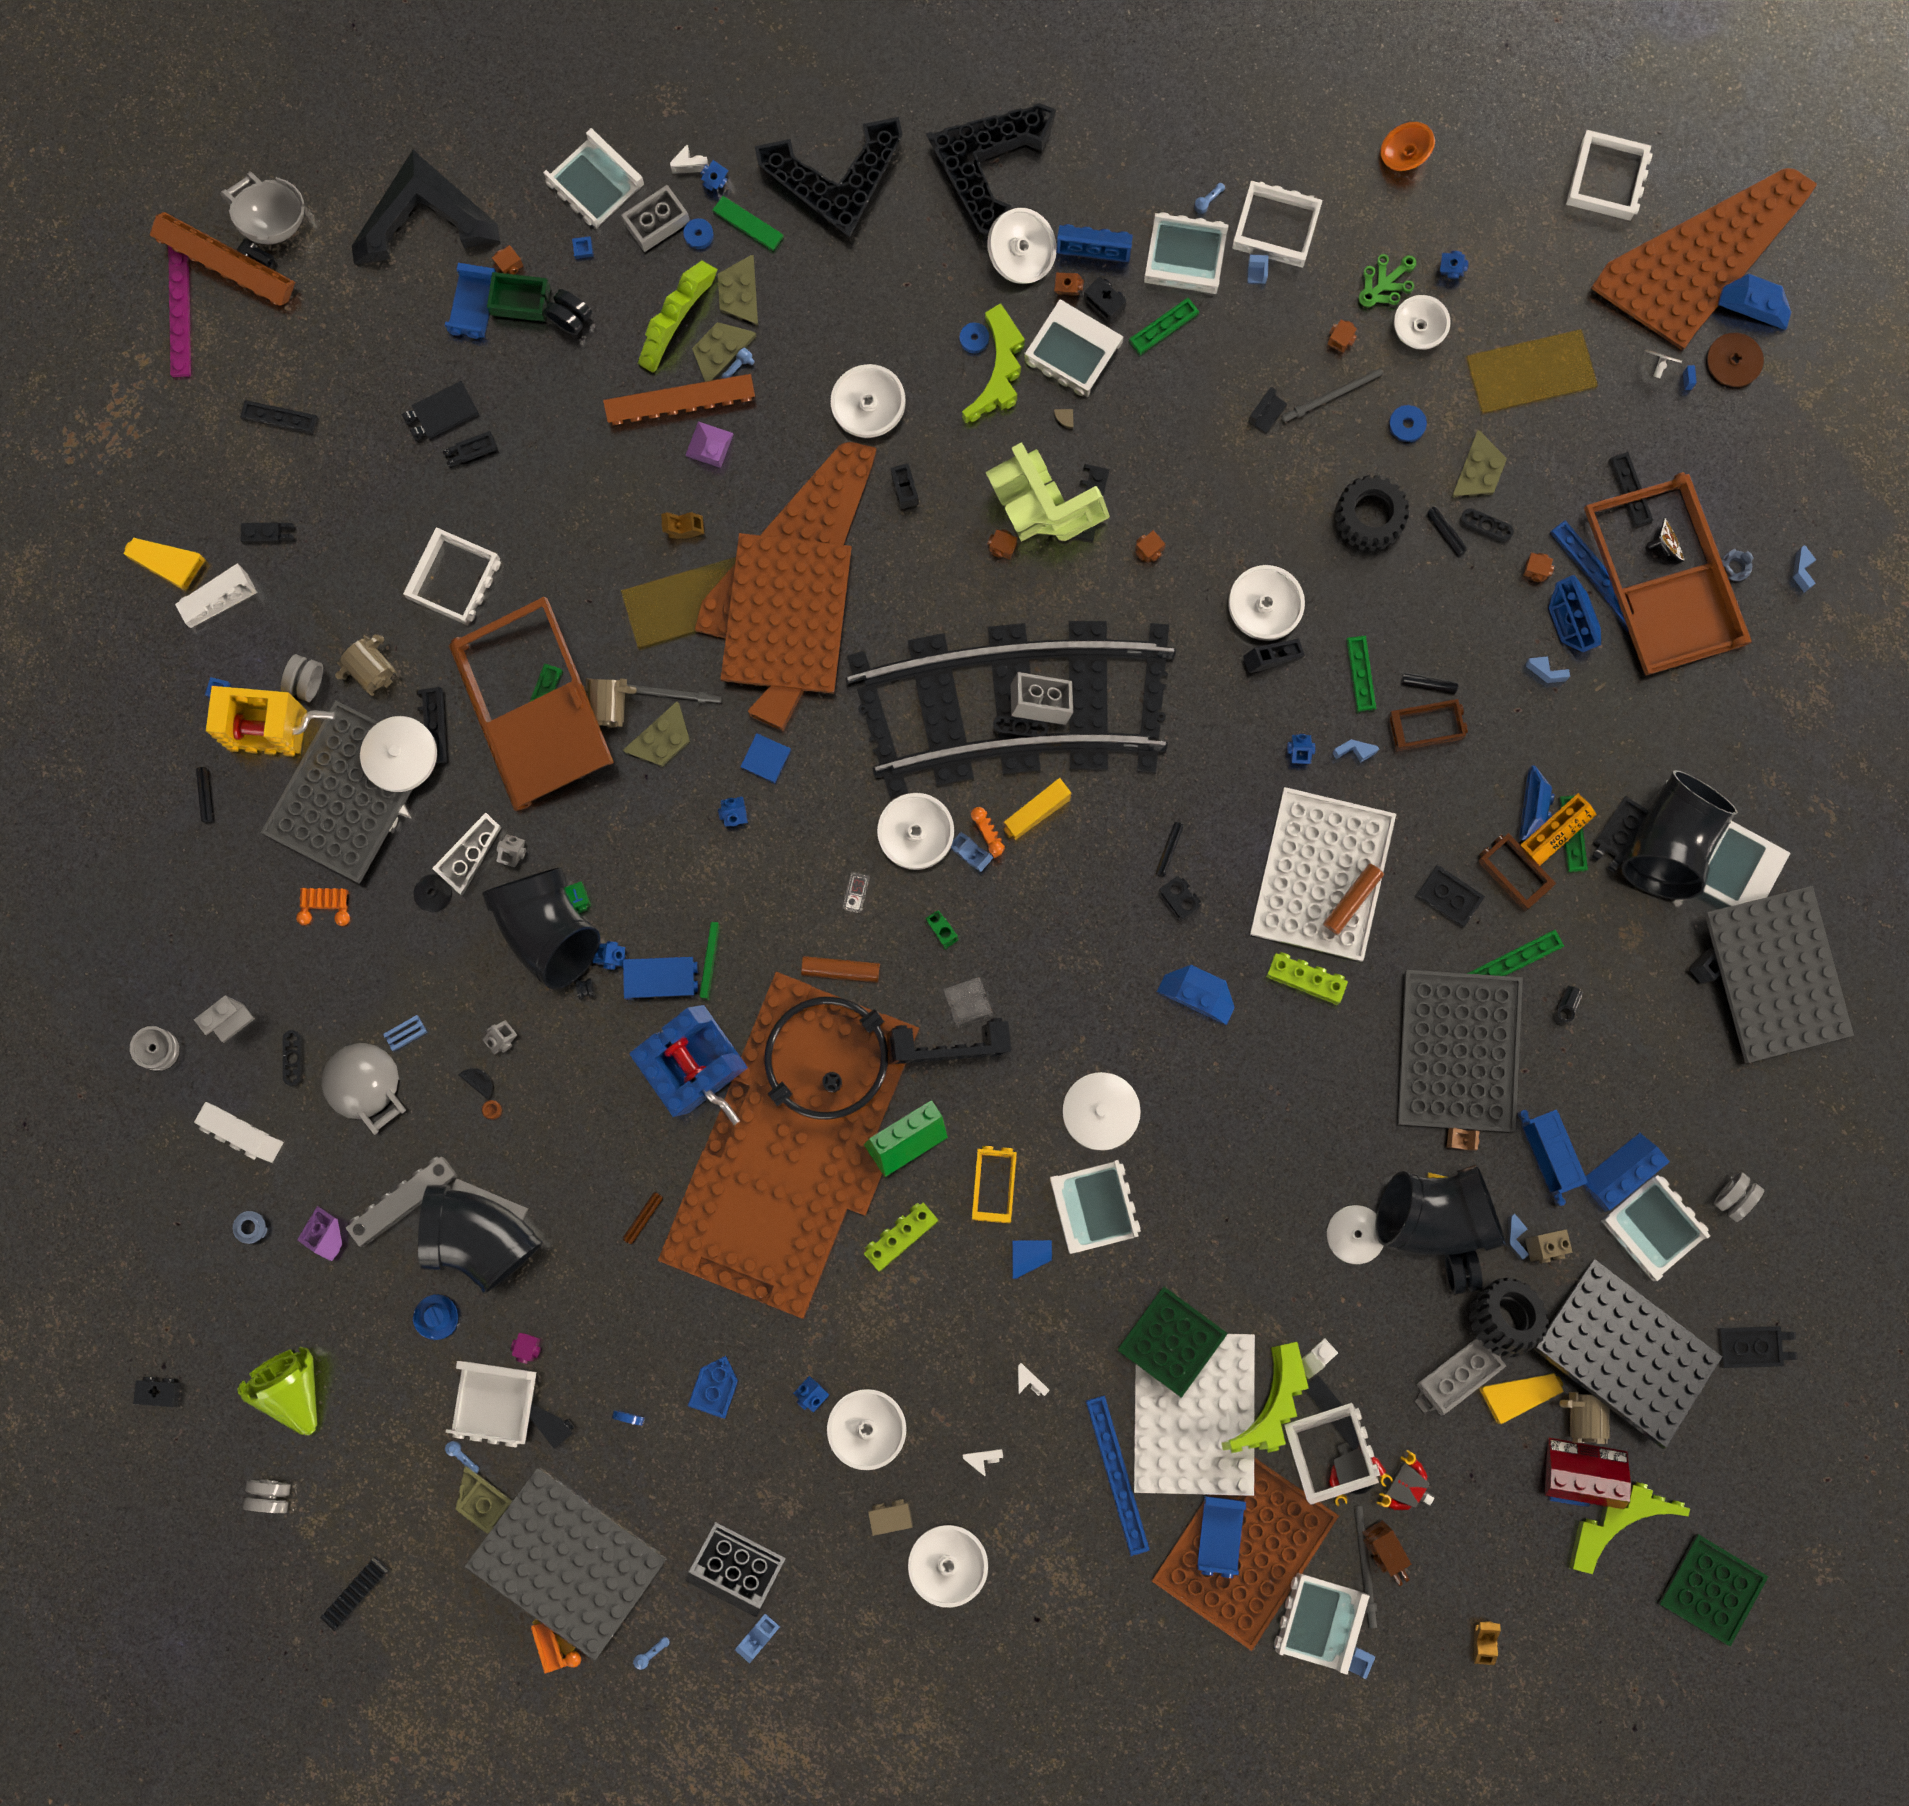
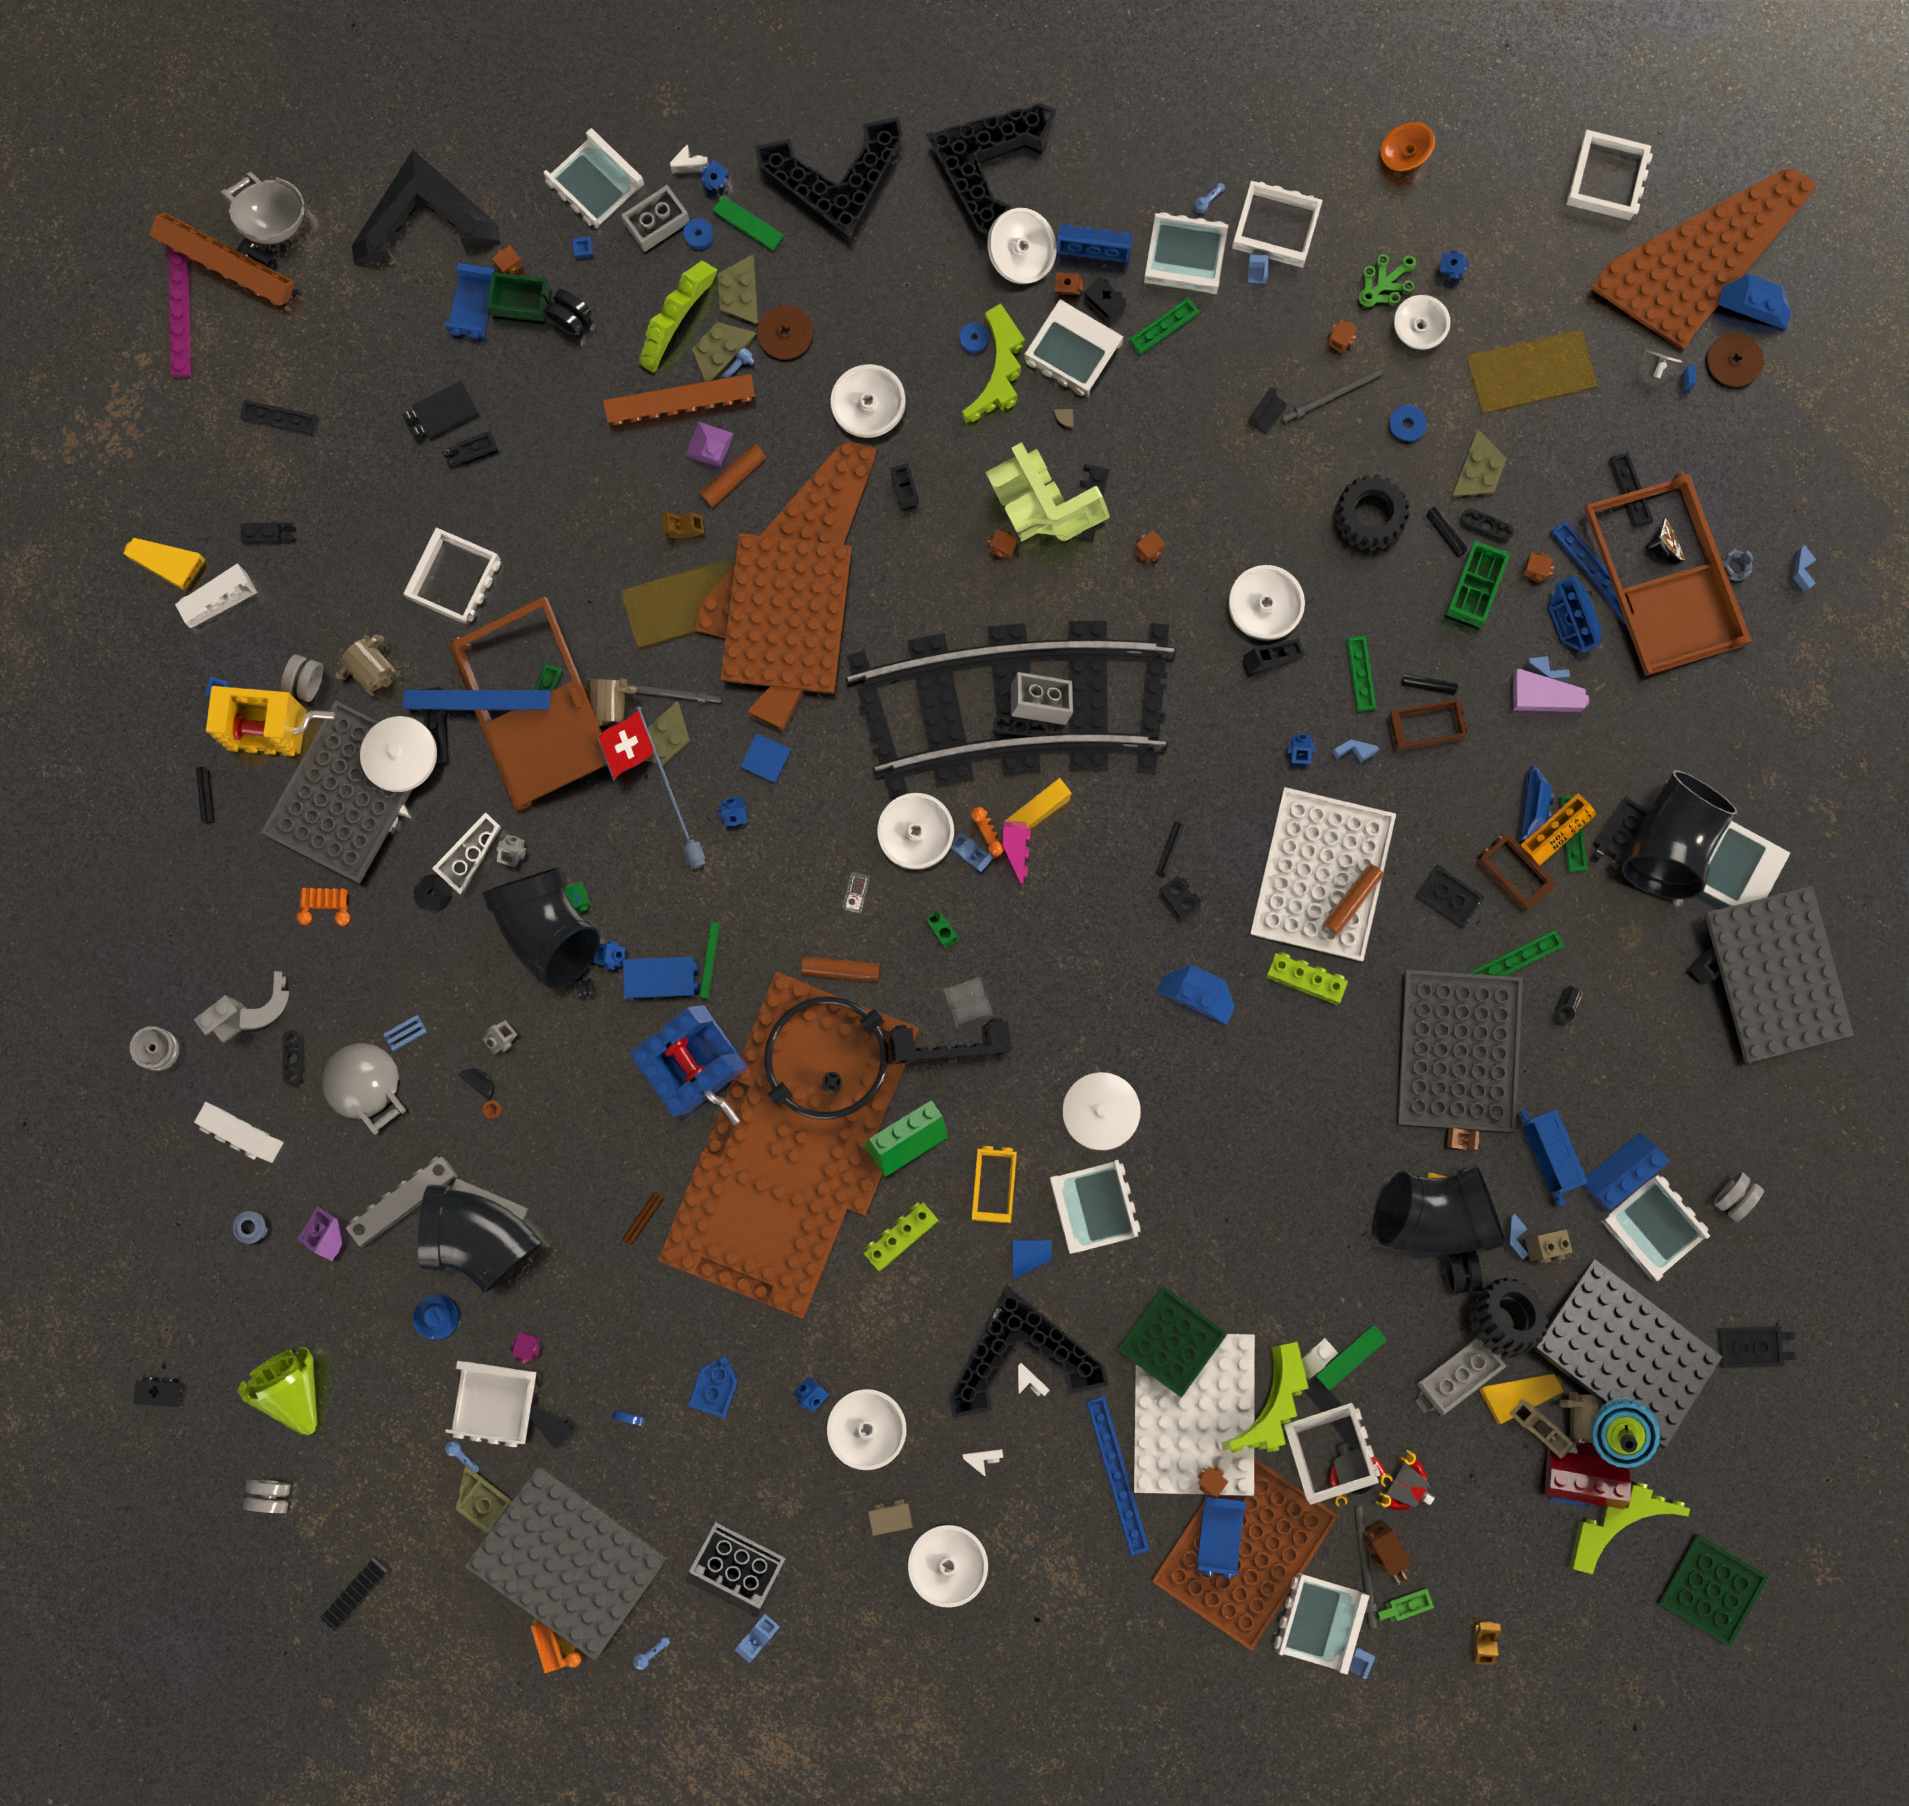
(261, 1017): none -> light grey arch
(476, 700): none -> blue tile
(628, 746): none -> flag
(732, 475): none -> dark orange brick
(792, 320): none -> reddish brown piece
(1014, 843): none -> dark pink slope
(1015, 1323): none -> black wedge
(1212, 1481): none -> dark orange brick
(1342, 1235): white dish -> none
(1351, 1358): none -> green tile
(1407, 1606): none -> bright green hinge
(1478, 584): none -> green brick
(1542, 693): none -> lavender slope
(1542, 1427): none -> dark tan arch
(1625, 1432): none -> dark azure wheel

